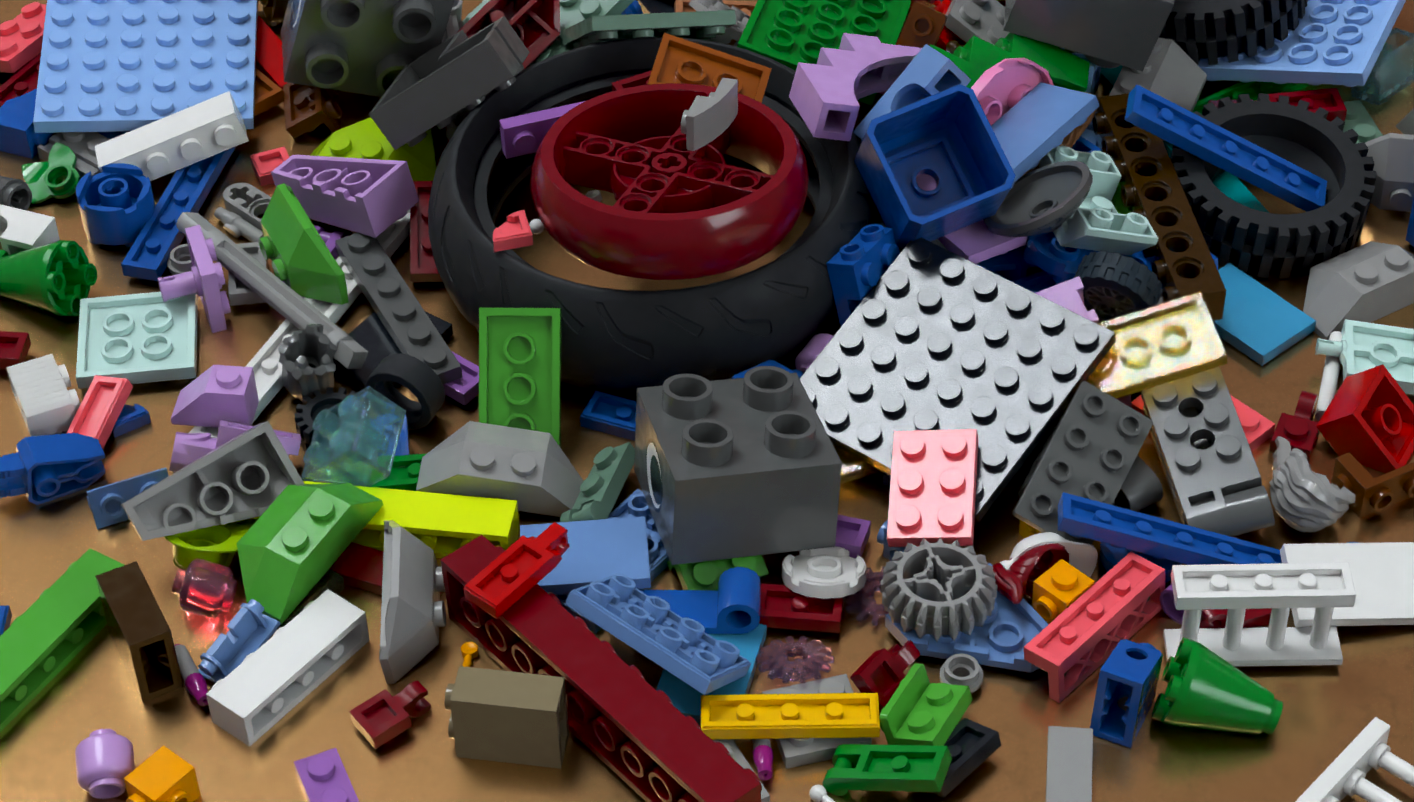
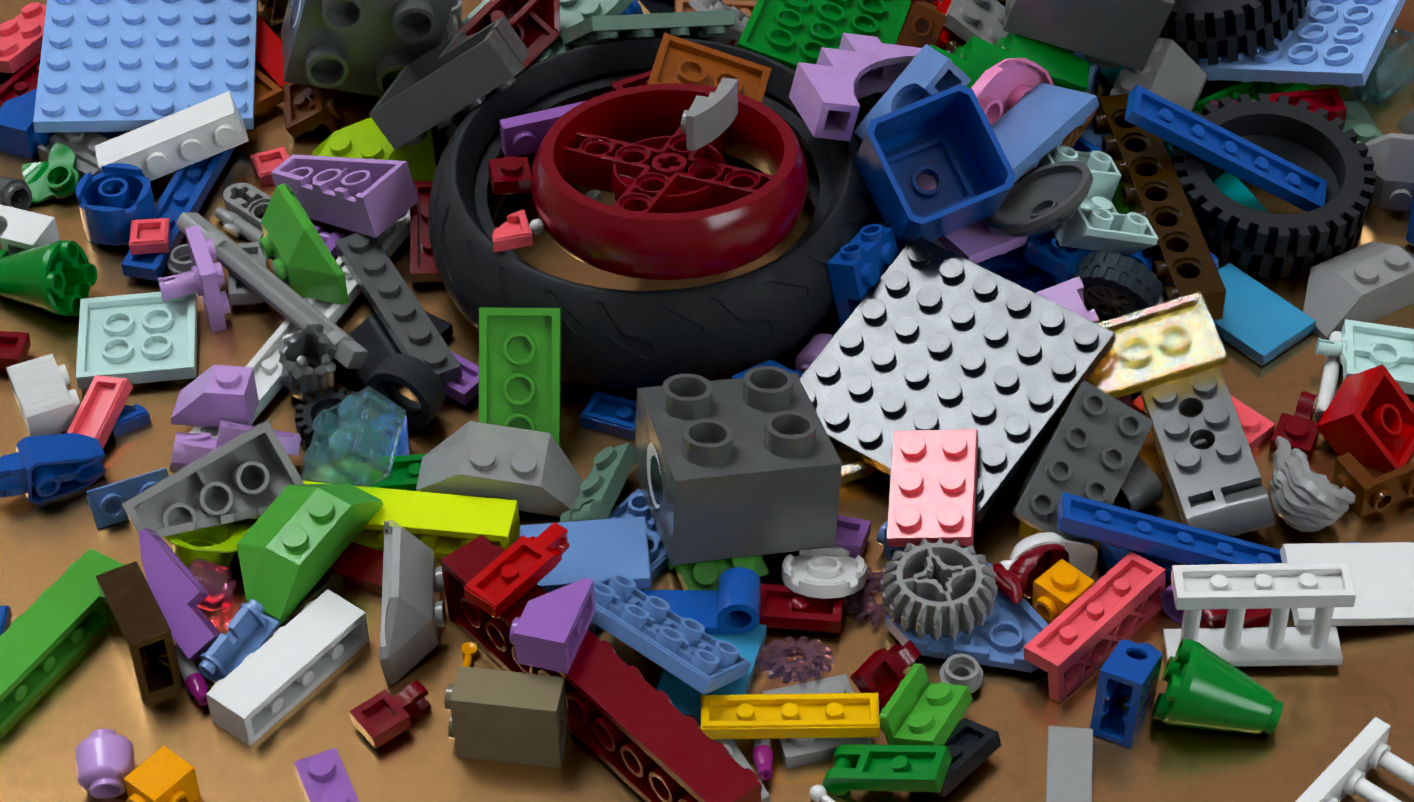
(150, 236): none -> coral tile
(177, 595): none -> medium lavender slope
(510, 175): none -> dark red plate
(554, 626): none -> medium lavender slope

